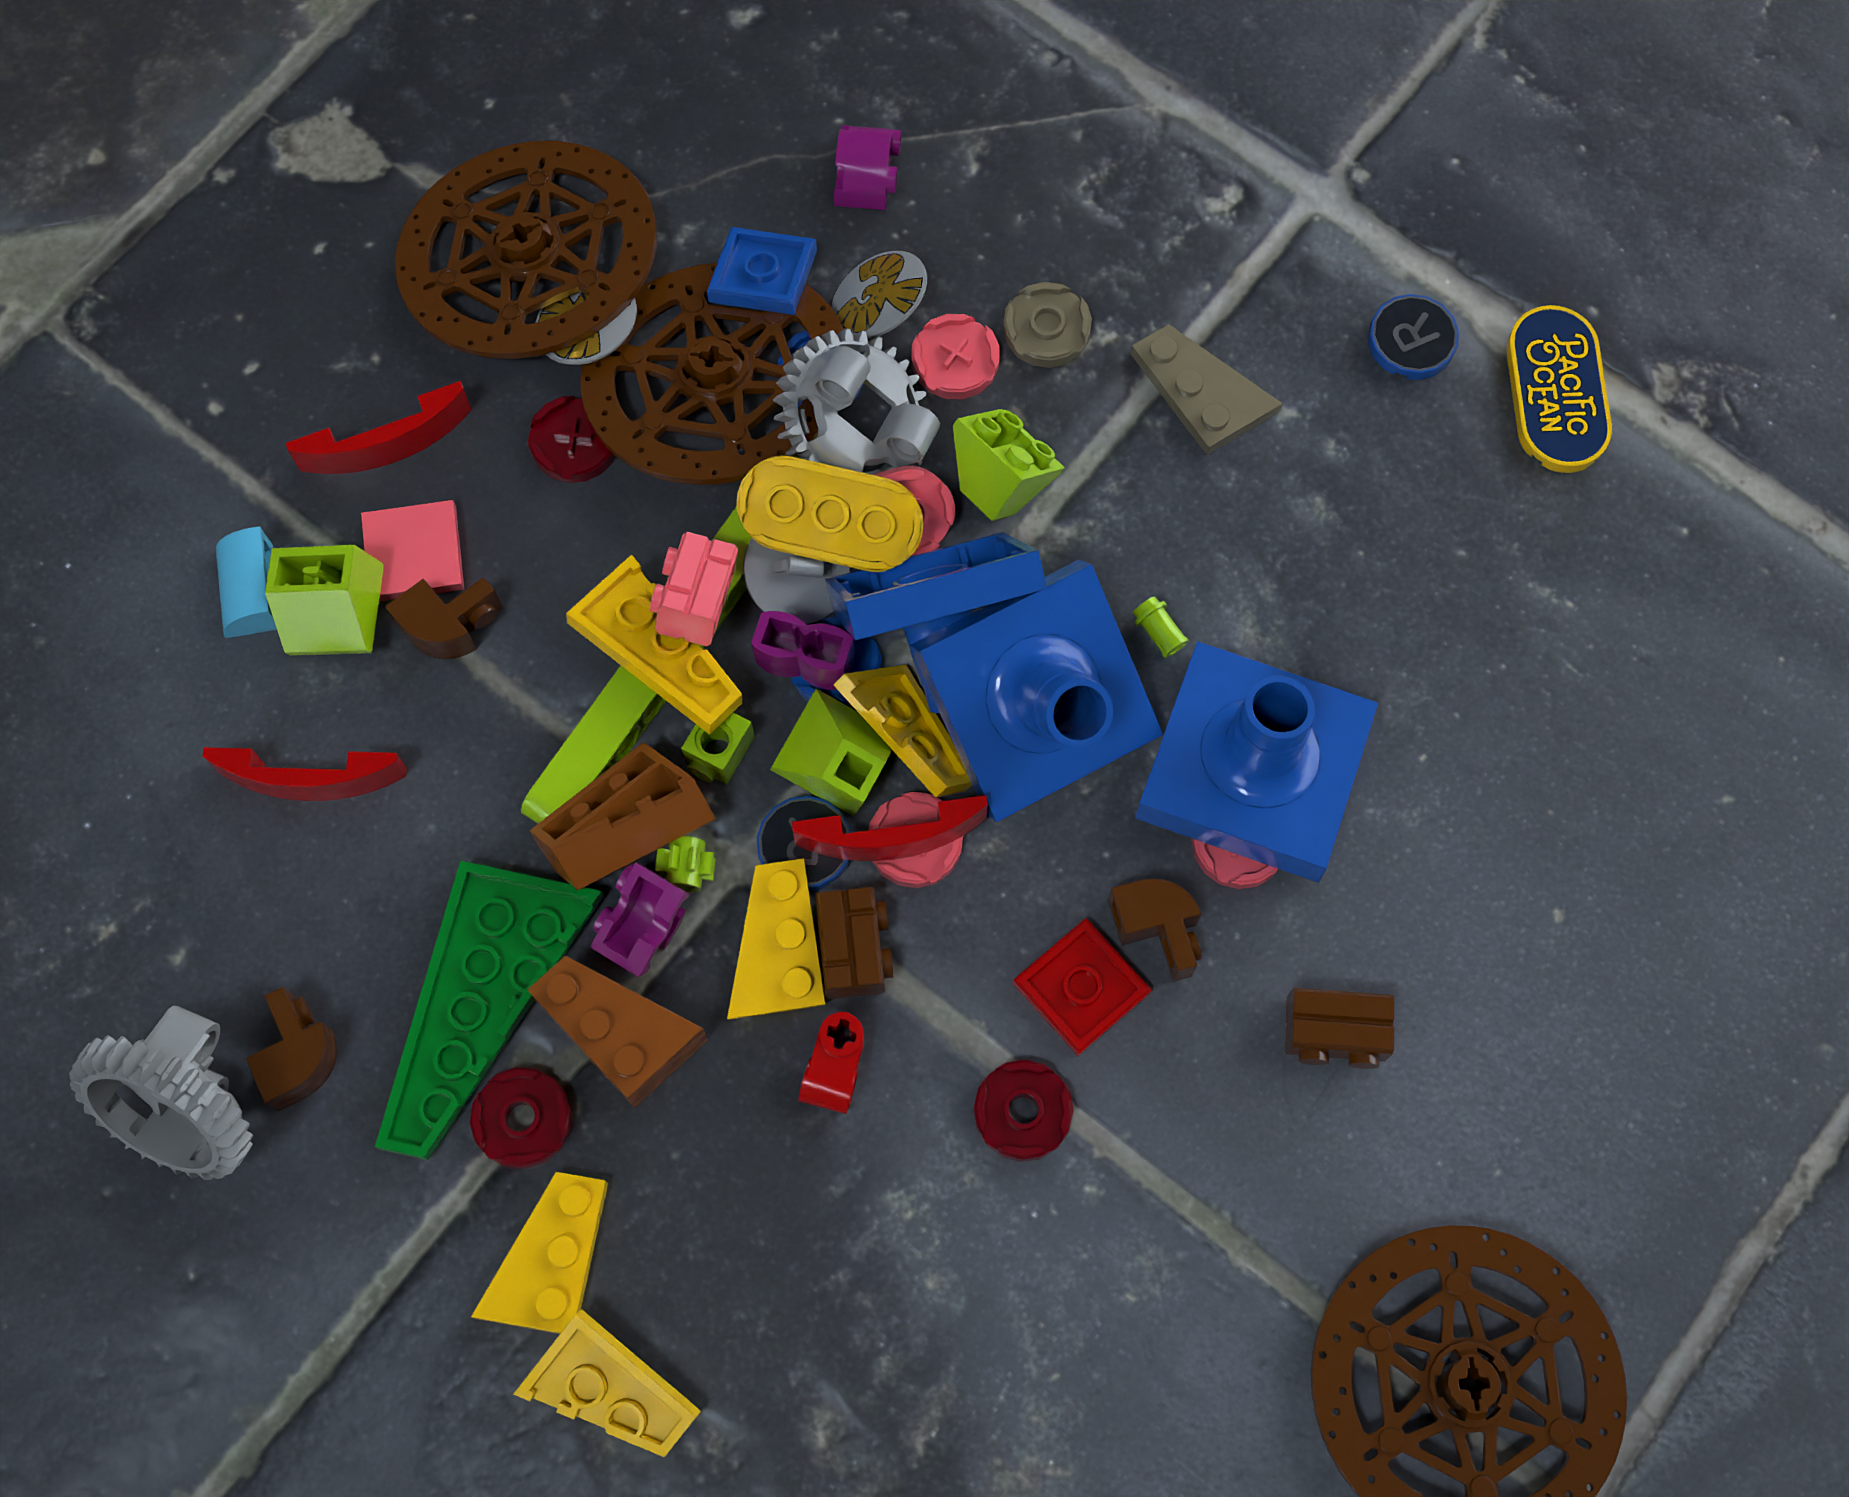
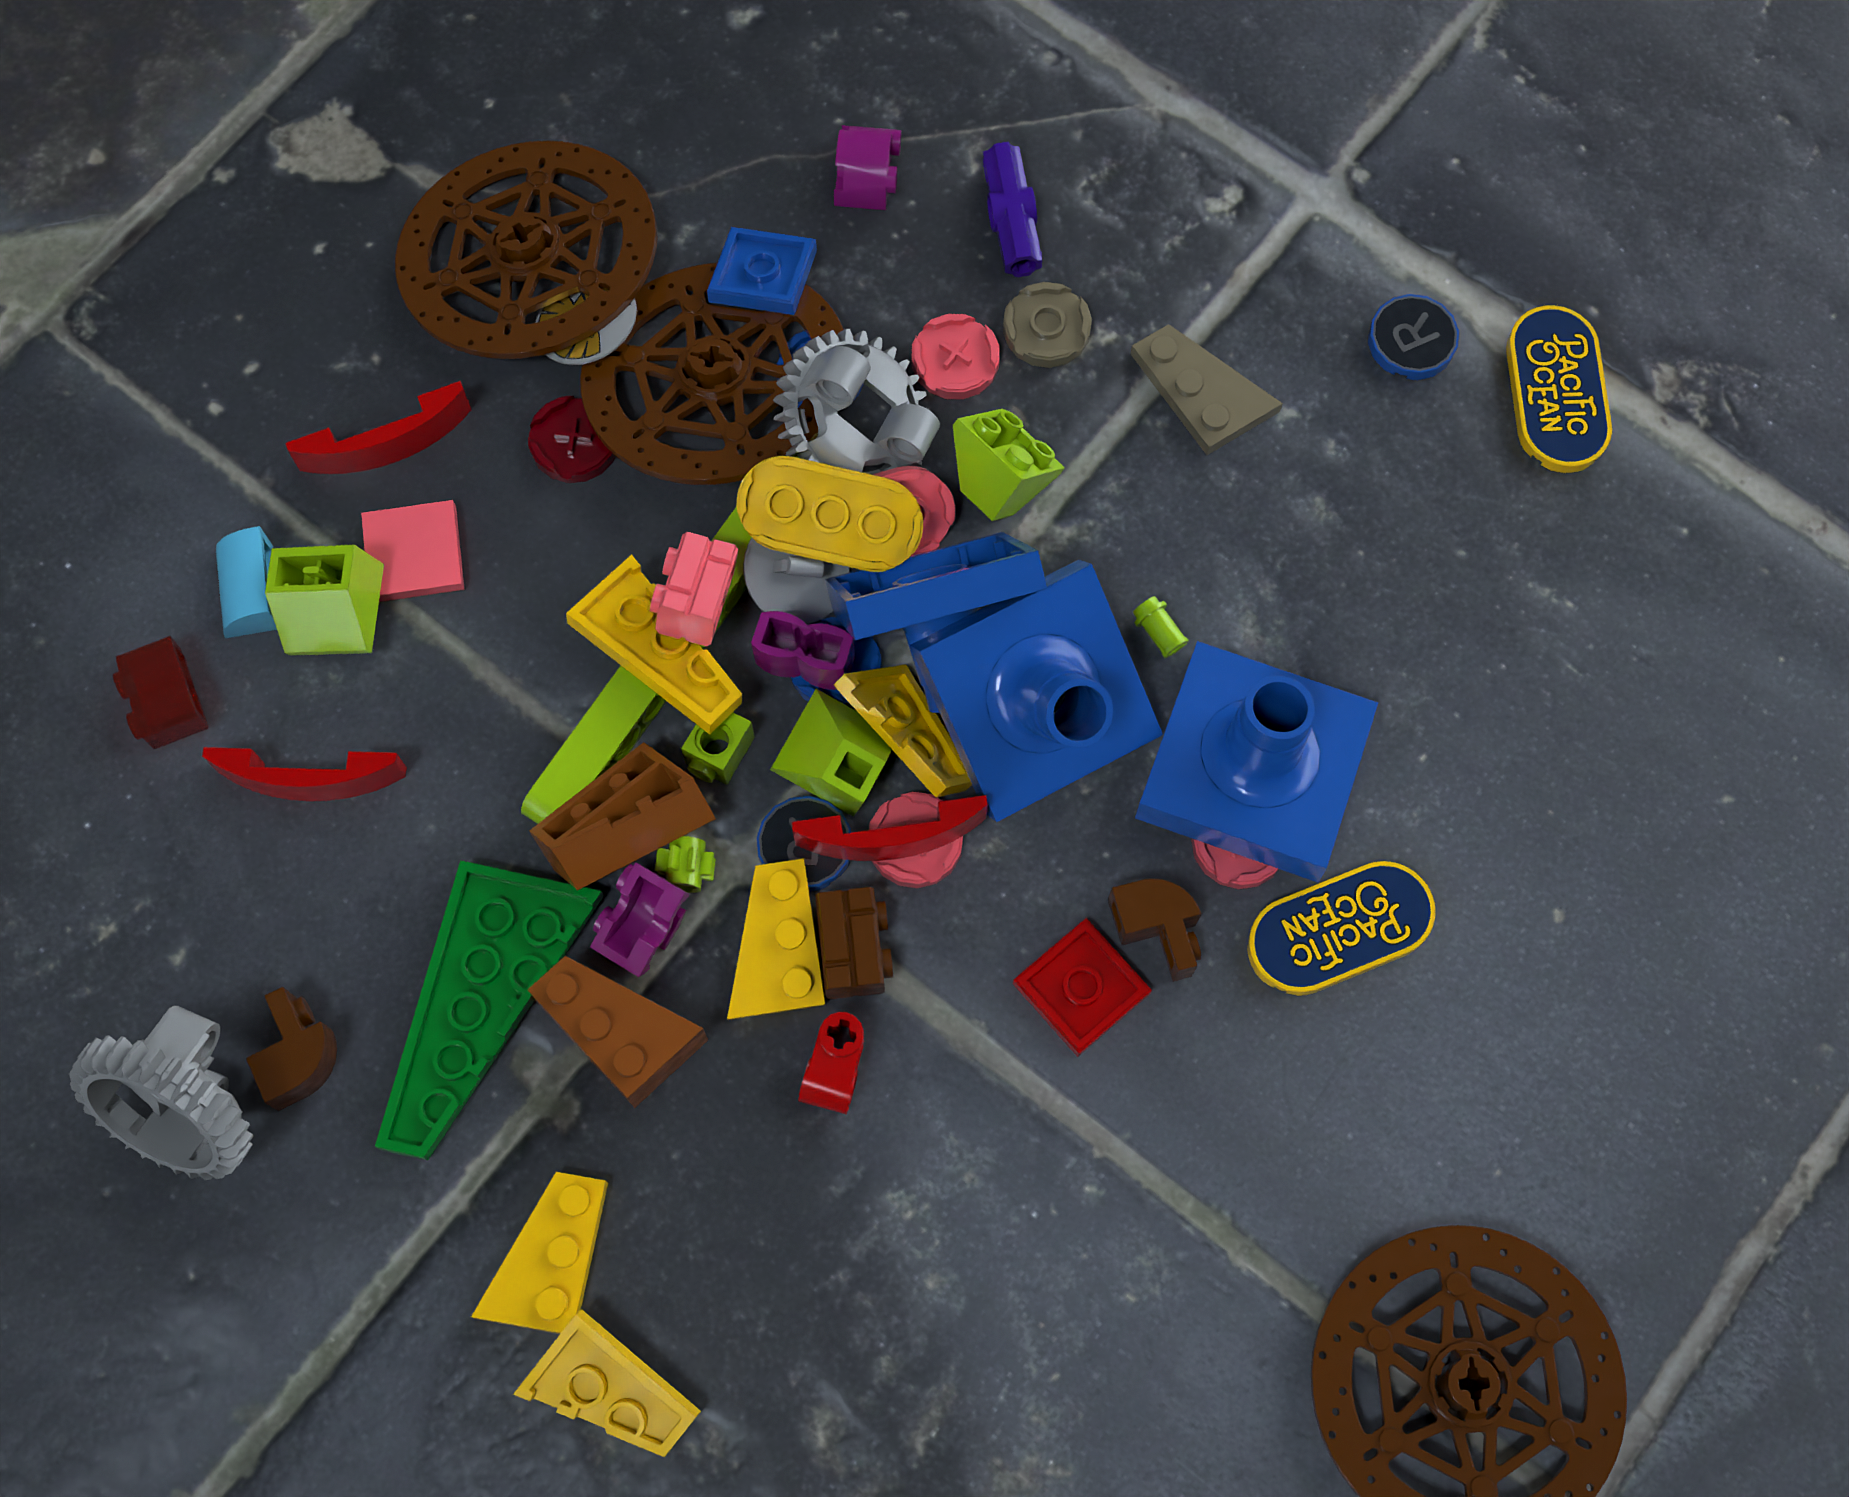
(159, 693): none -> clear red brick
(441, 628): reddish brown brick -> none
(541, 1139): dark red tile -> none
(880, 293): shield -> none
(1012, 209): none -> dark purple piece
(1019, 1140): dark red tile -> none
(1339, 1026): reddish brown brick -> none
(1341, 928): none -> tile

